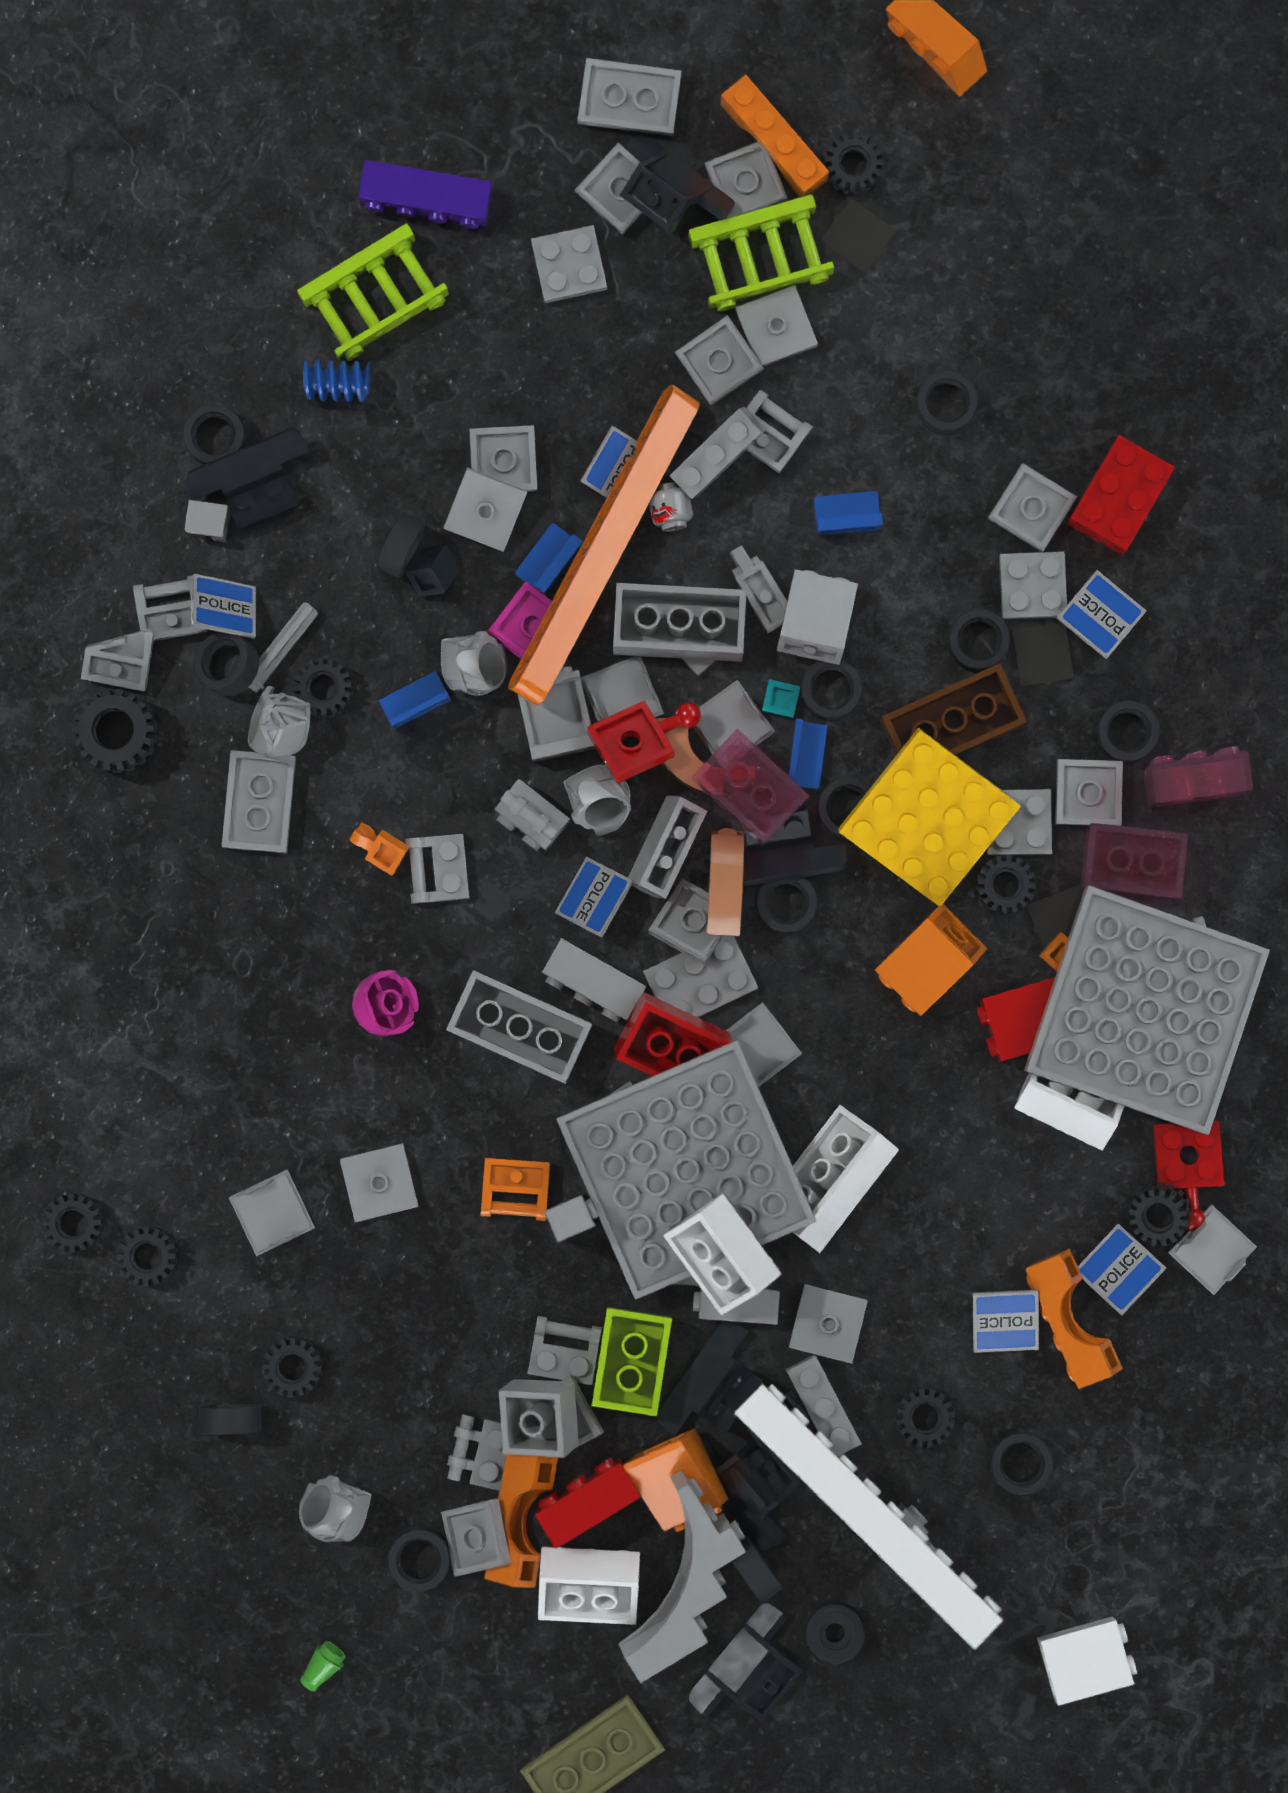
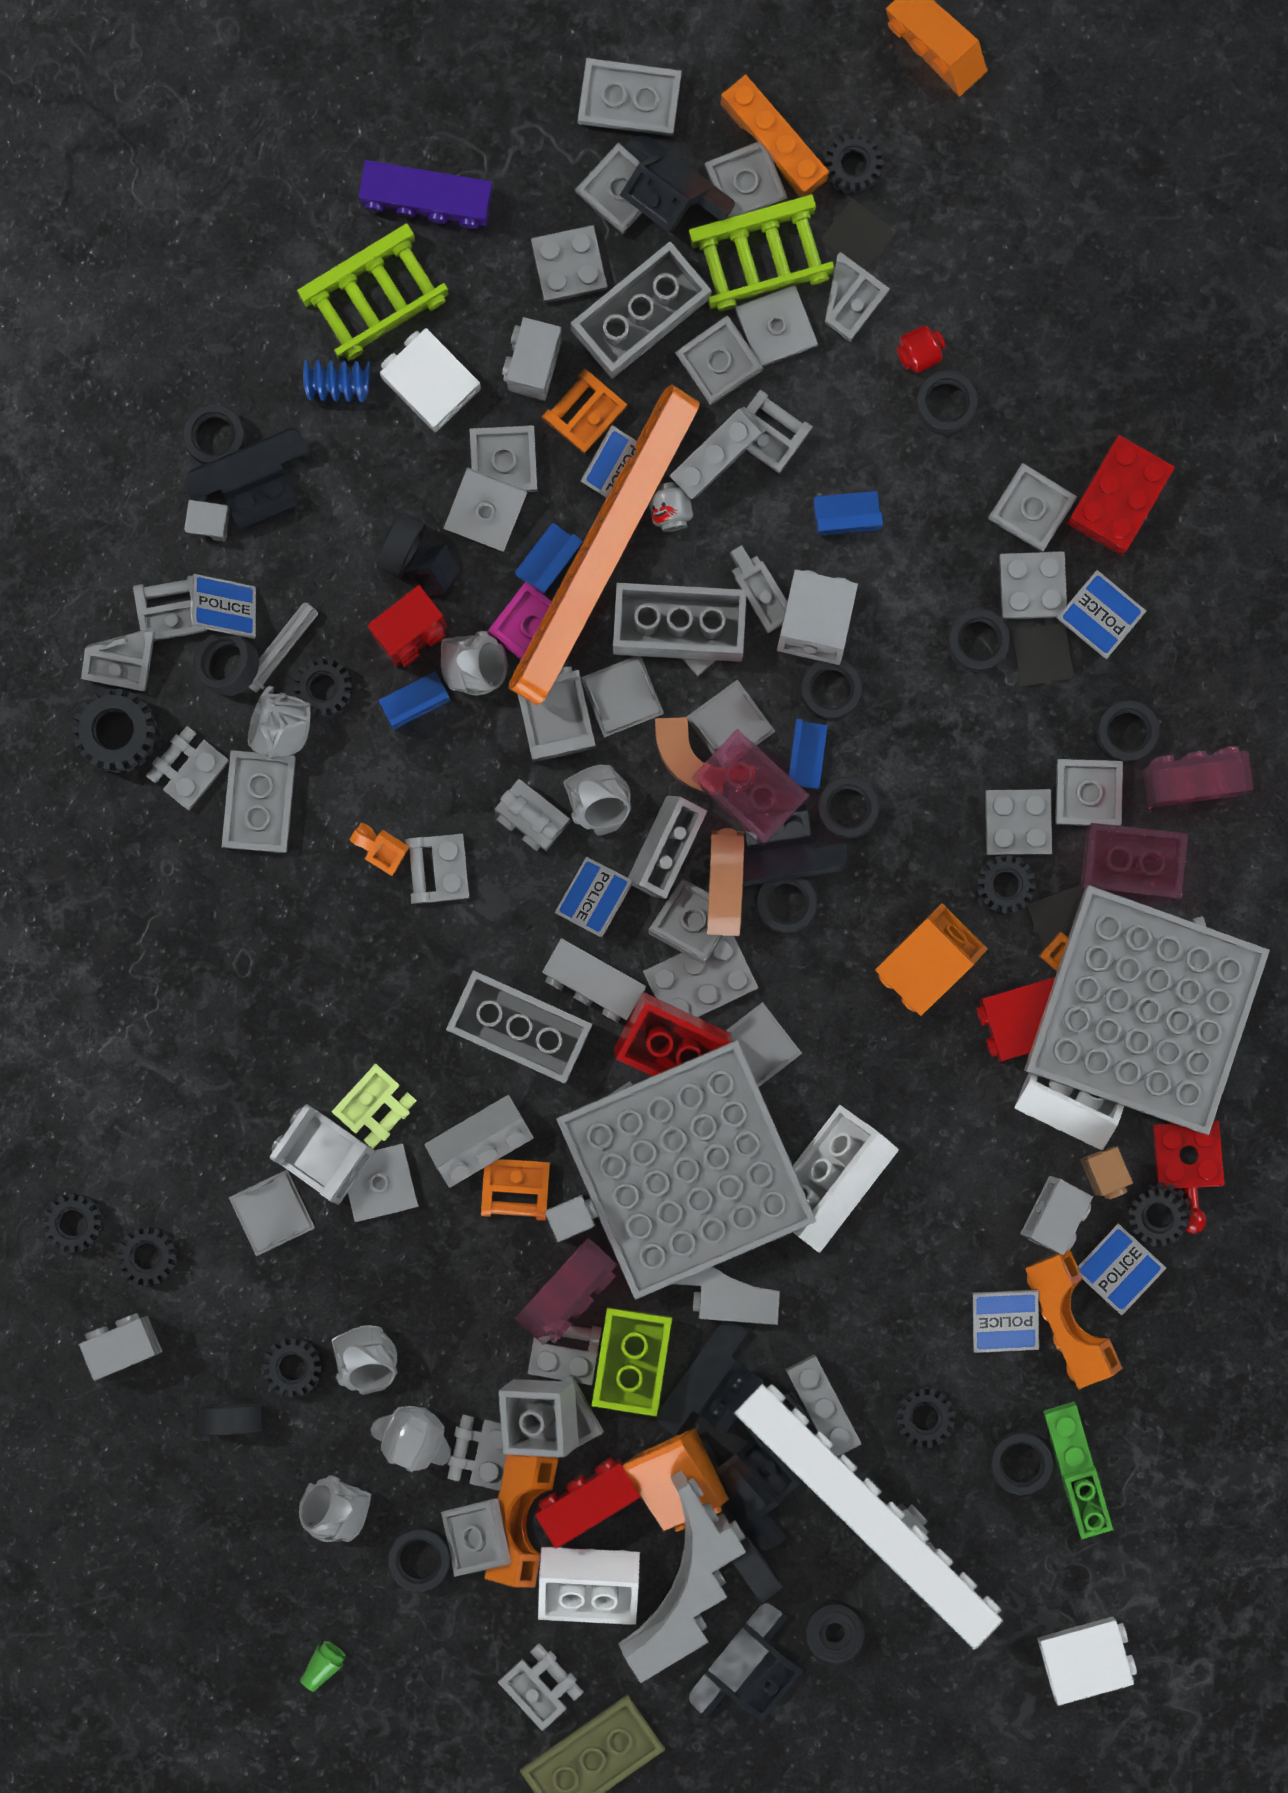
(121, 1347): none -> light grey brick
(195, 774): none -> light grey plate
(321, 1153): none -> light grey panel
(365, 1359): none -> light grey piece
(366, 1100): none -> yellowish green plate
(385, 1003): dark pink cylinder -> none
(408, 627): none -> red brick
(412, 1438): none -> light grey piece
(429, 379): none -> white brick
(478, 1141): none -> light grey brick
(533, 359): none -> light grey brick
(533, 1694): none -> light grey plate
(567, 1293): none -> clear pink brick
(592, 418): none -> orange plate
(638, 723): red plate -> none
(641, 310): none -> light grey brick
(722, 1254): white slope -> none
(781, 699): teal tile -> none
(828, 1323): light grey plate -> none
(852, 297): none -> light grey wing
(920, 349): none -> red head
(929, 817): yellow plate -> none
(960, 714): reddish brown brick -> none
(1057, 1215): none -> light grey brick
(1077, 1470): none -> bright green slope
(1107, 1173): none -> medium nougat brick
(1213, 1250): light grey piece -> none

